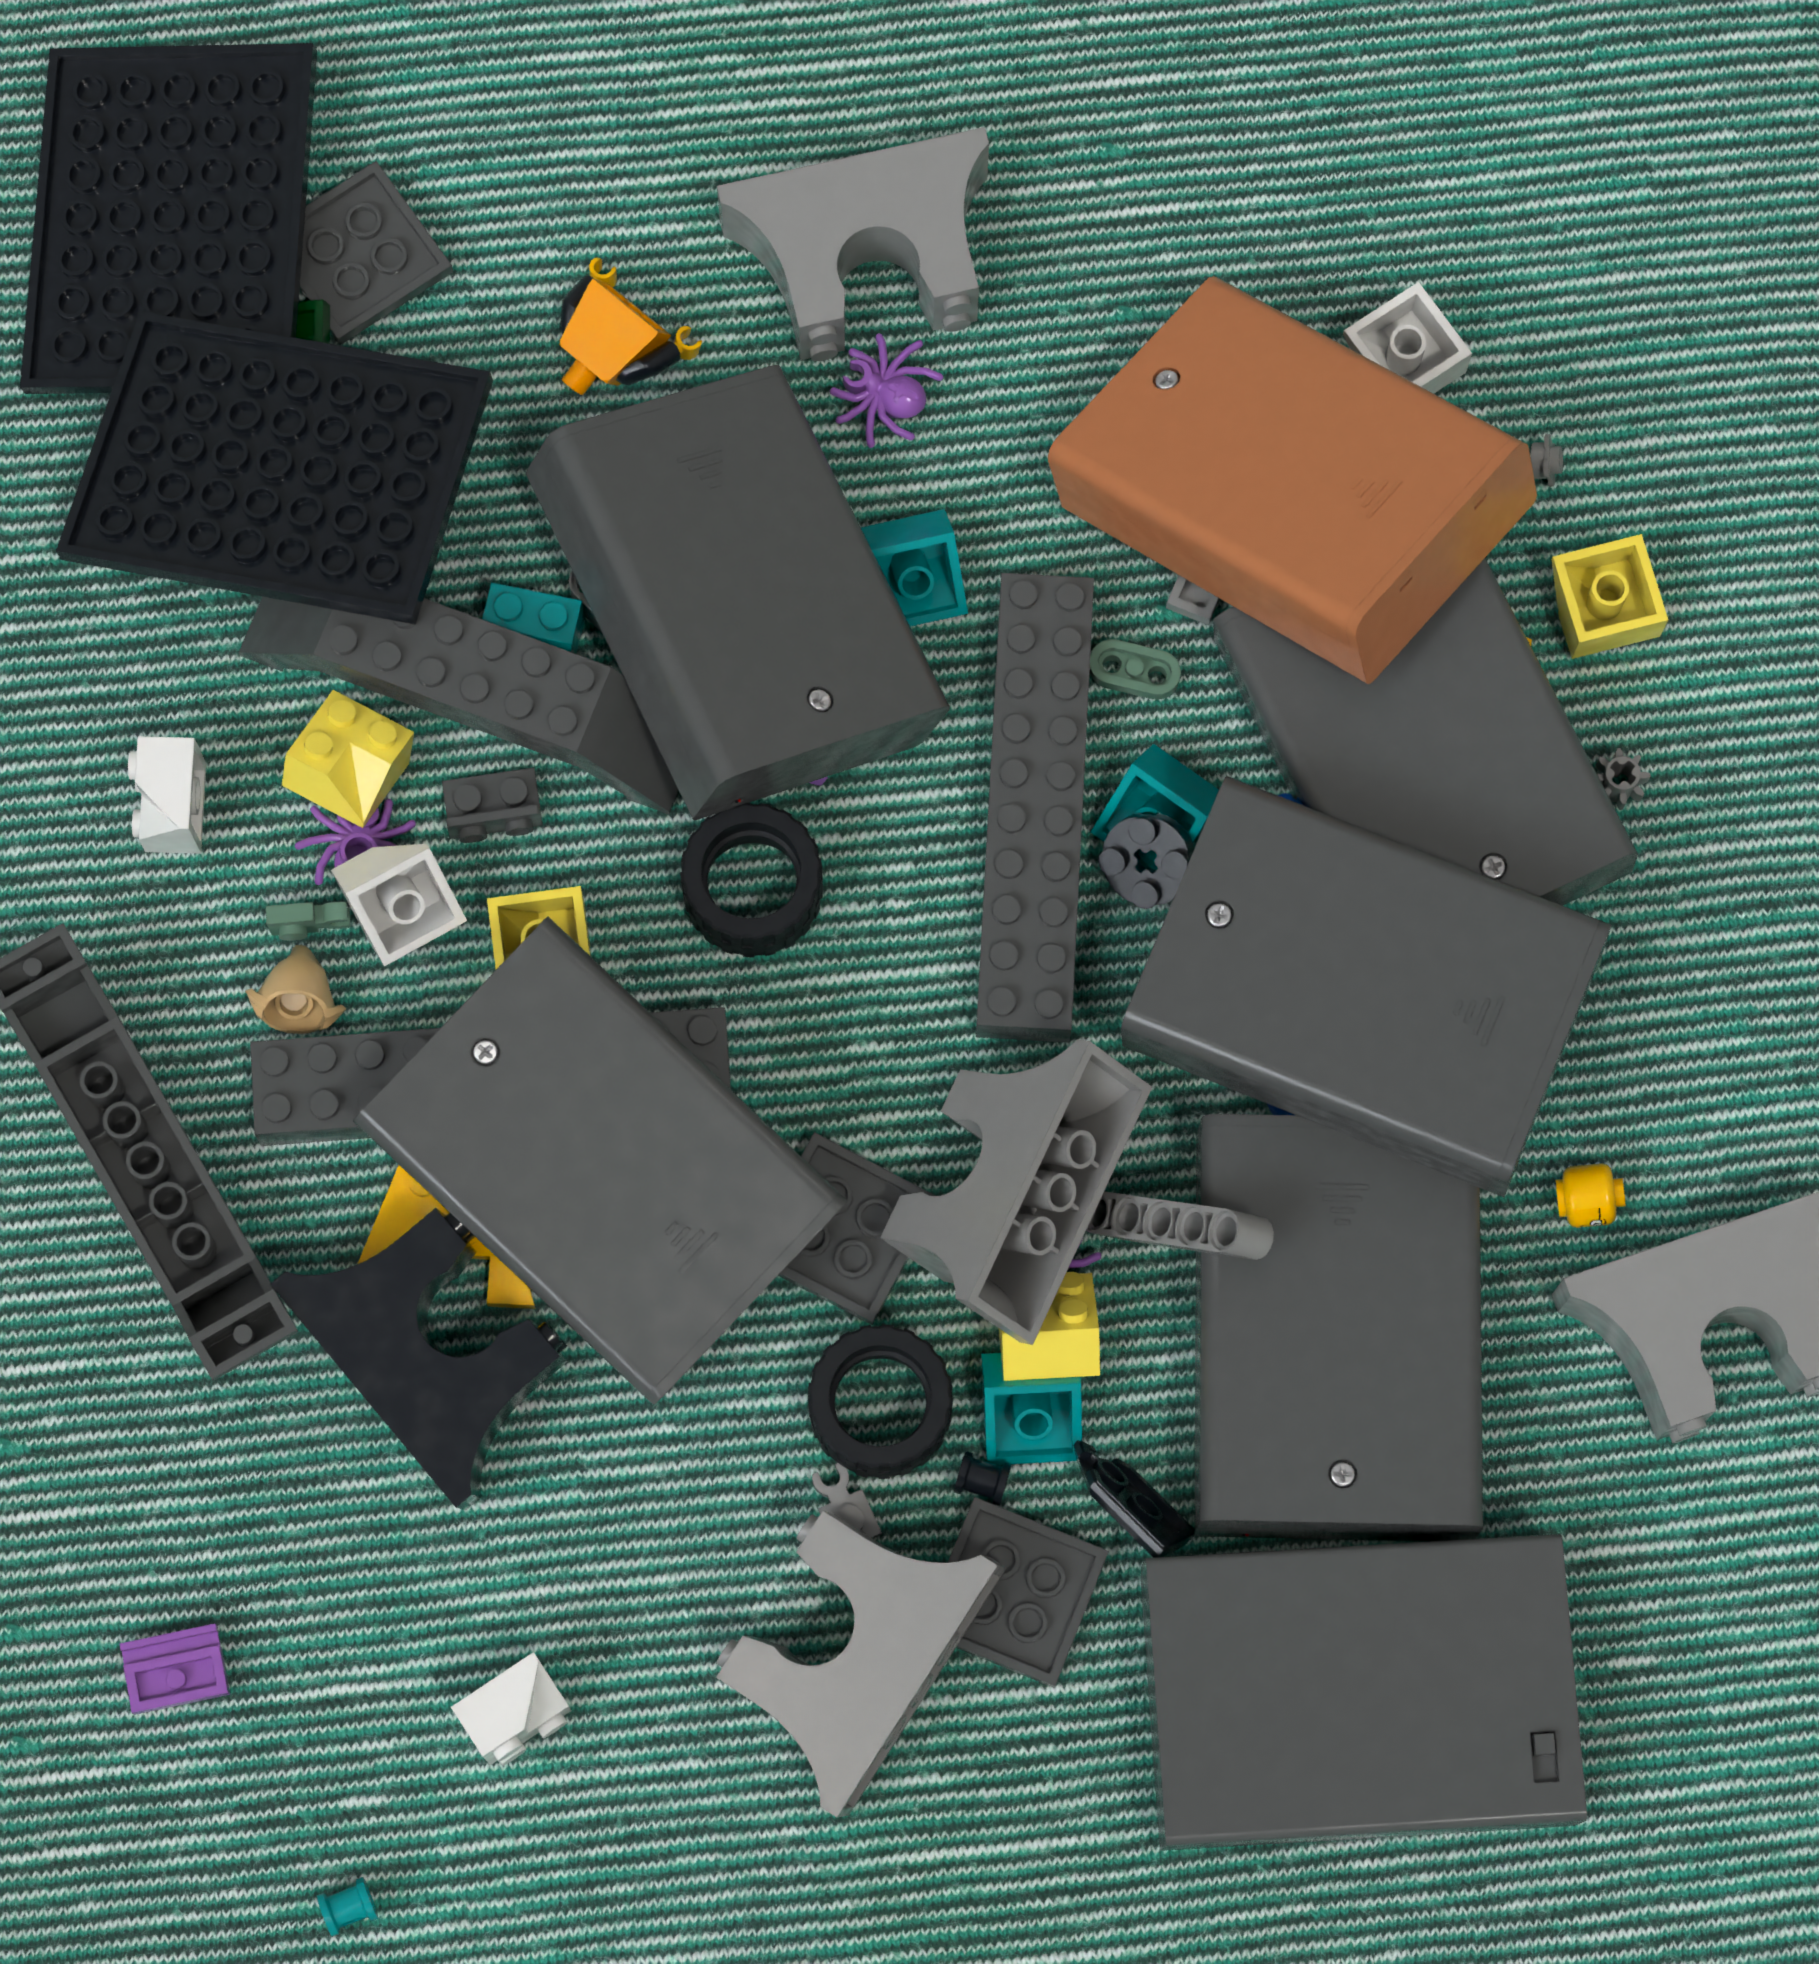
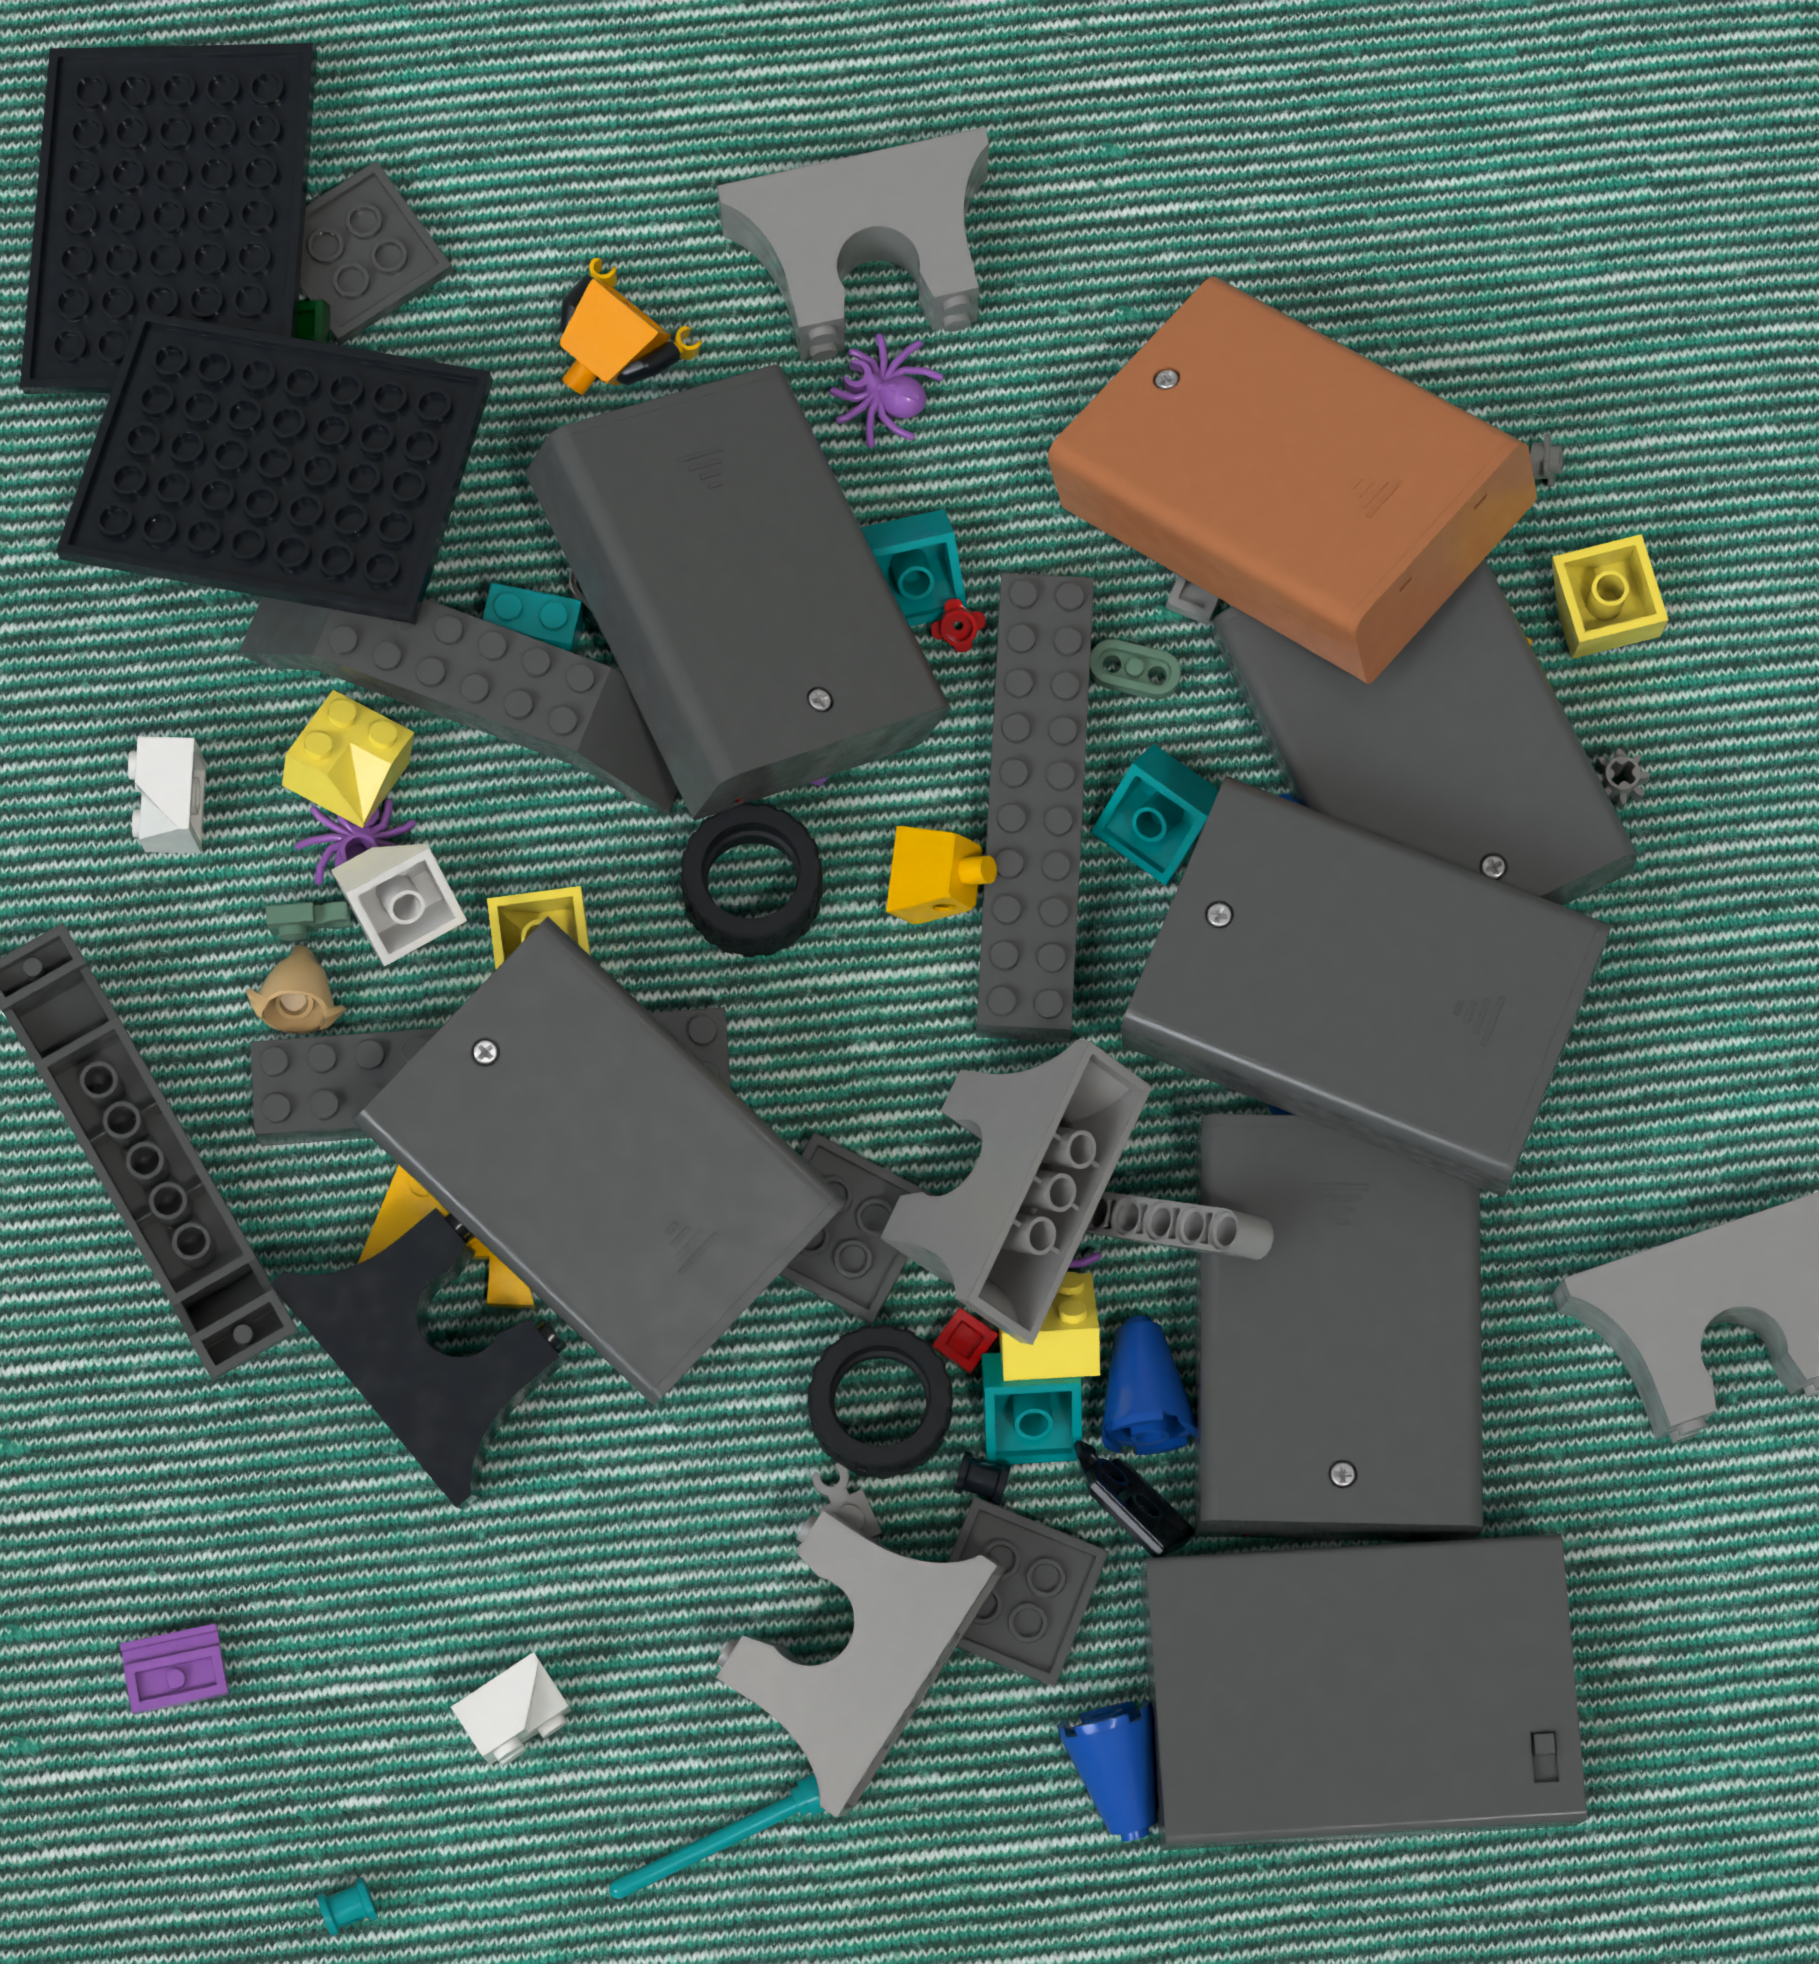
(492, 805): dark grey bracket -> none
(803, 1799): none -> teal piece
(935, 874): none -> yellow torso
(959, 638): none -> red plate
(965, 1341): none -> red plate
(1117, 1765): none -> blue cone
(1123, 866): black plate -> none
(1145, 1393): none -> blue cone
(1411, 340): white slope -> none
(1589, 1195): yellow head -> none

